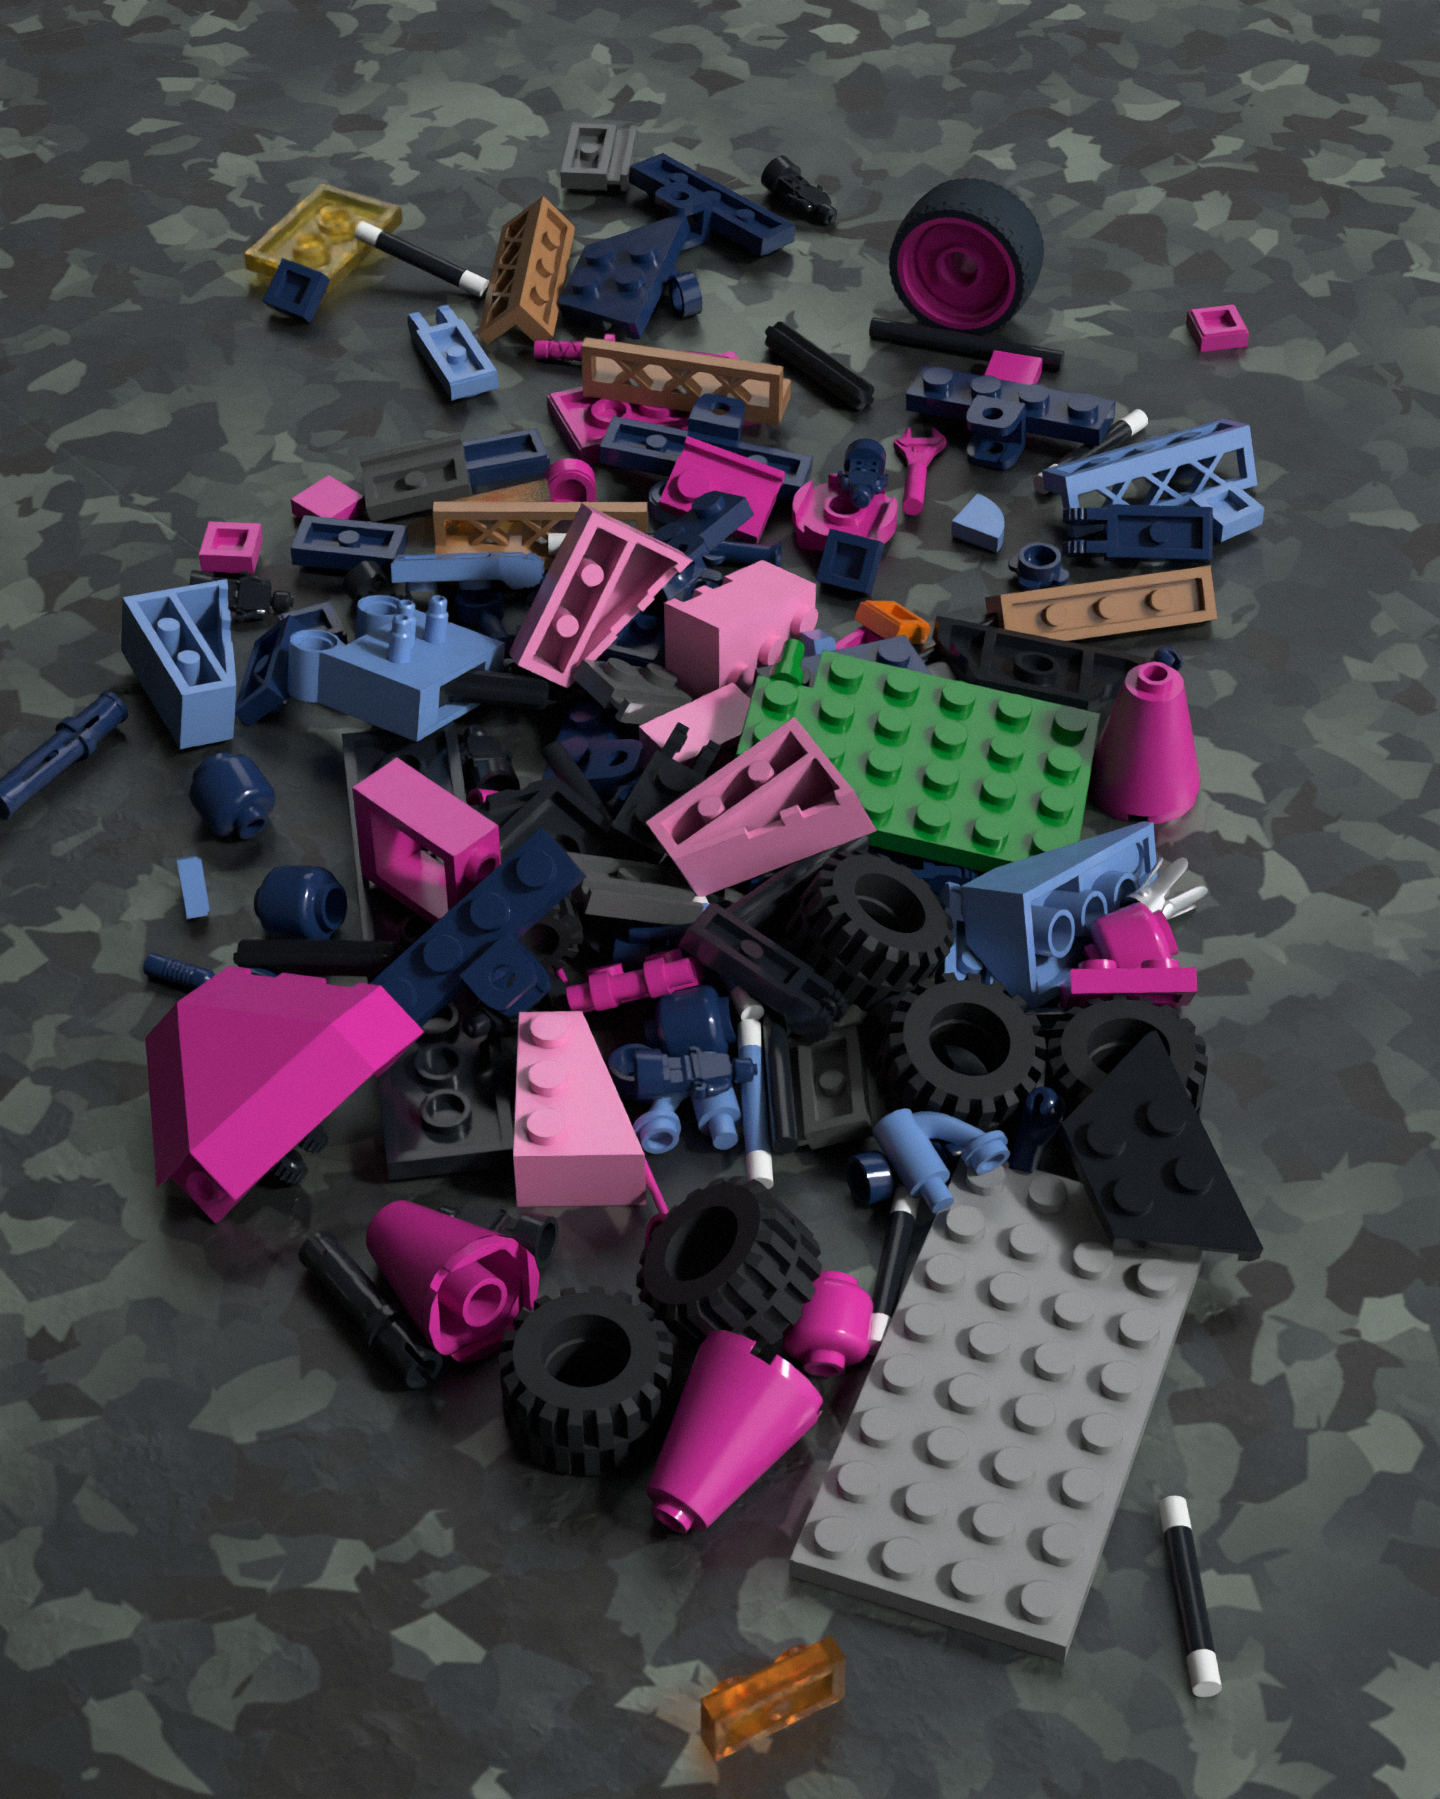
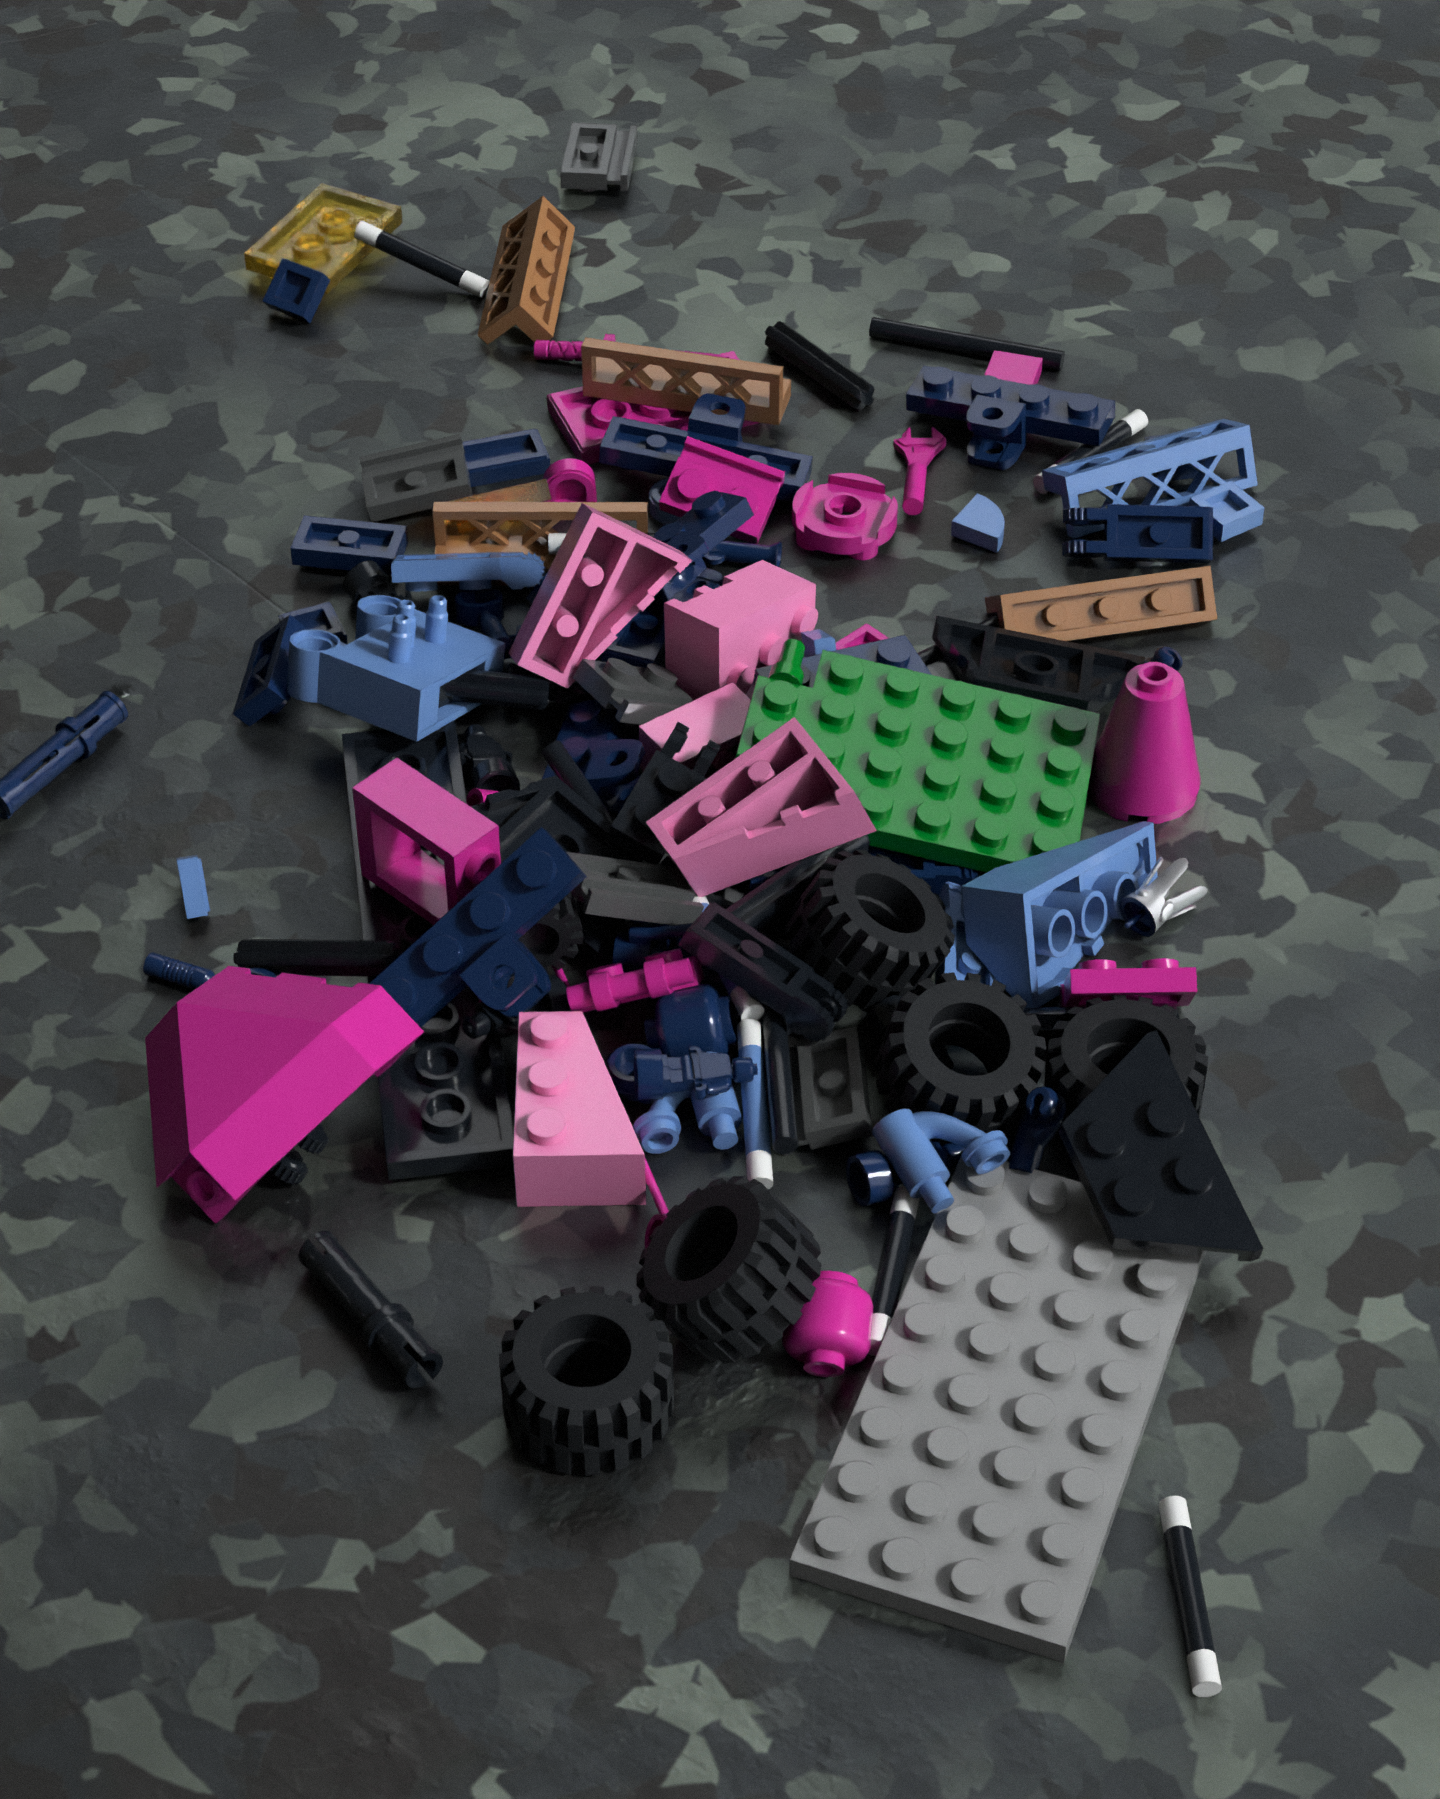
(184, 658): medium blue wedge -> none
(231, 547): dark pink plate -> none
(231, 795): dark blue head -> none
(249, 596): black piece -> none
(300, 903): dark blue head -> none
(328, 499): dark pink tile -> none
(453, 354): medium blue hinge -> none
(453, 1277): dark pink cone -> none
(533, 1230): black piece -> none
(624, 276): dark blue wing -> none
(684, 293): dark blue piece -> none
(710, 206): dark blue plate -> none
(727, 1430): dark pink cone -> none
(773, 1697): clear orange plate -> none
(784, 178): black piece -> none
(850, 562): dark blue plate -> none
(863, 472): dark blue piece -> none
(892, 620): orange tile -> none
(966, 256): wheel -> none
(1038, 567): dark blue plate -> none
(1131, 937): dark pink head -> none
(1217, 328): dark pink tile -> none

